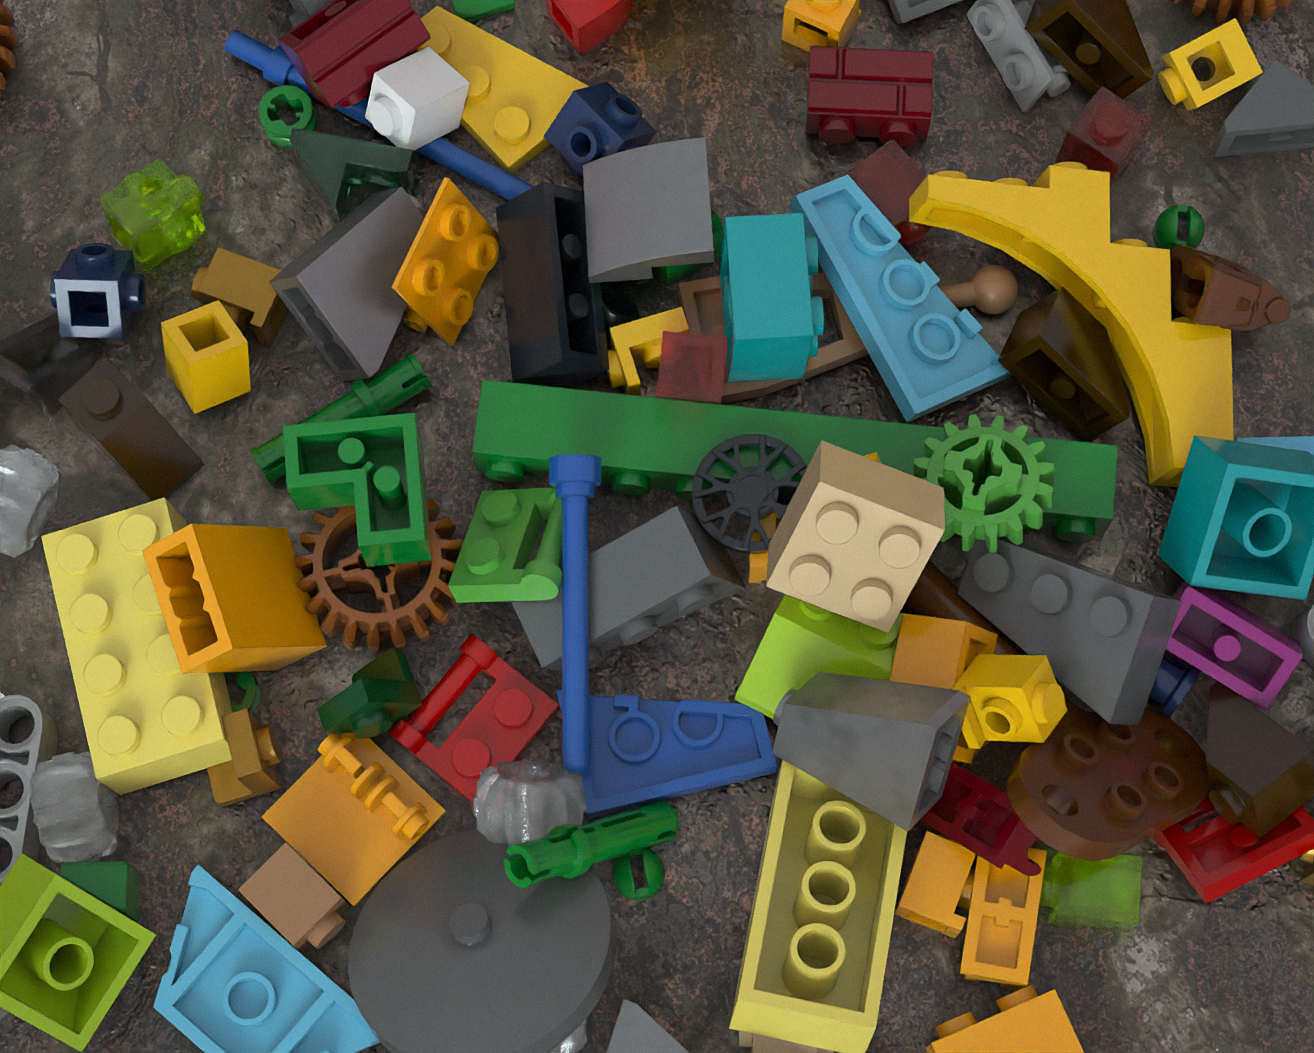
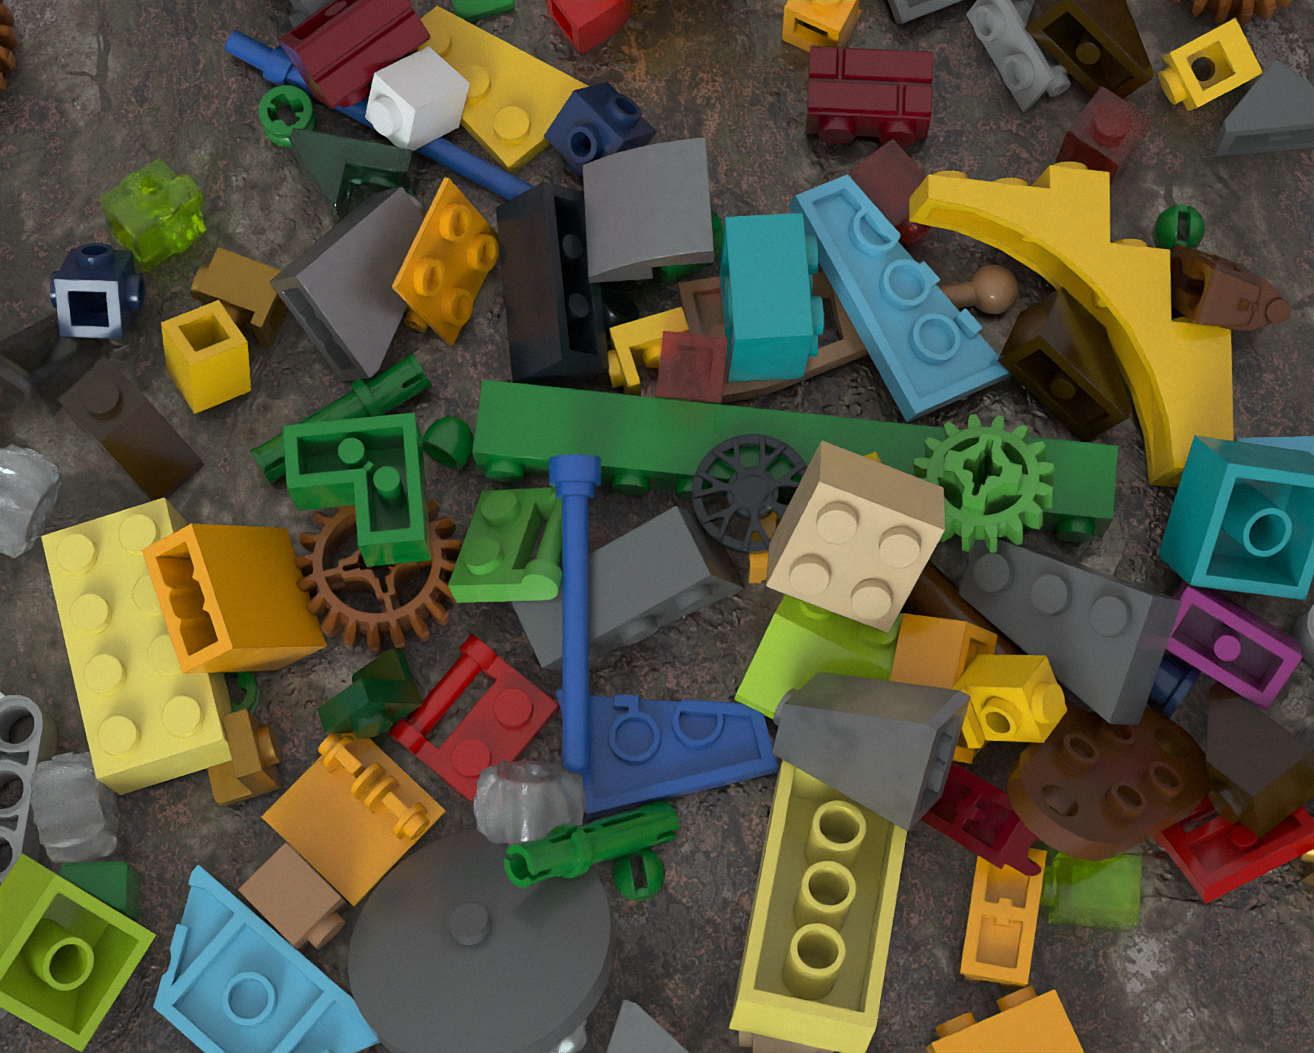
(449, 442): none -> green hinge
(937, 884): light orange brick -> none

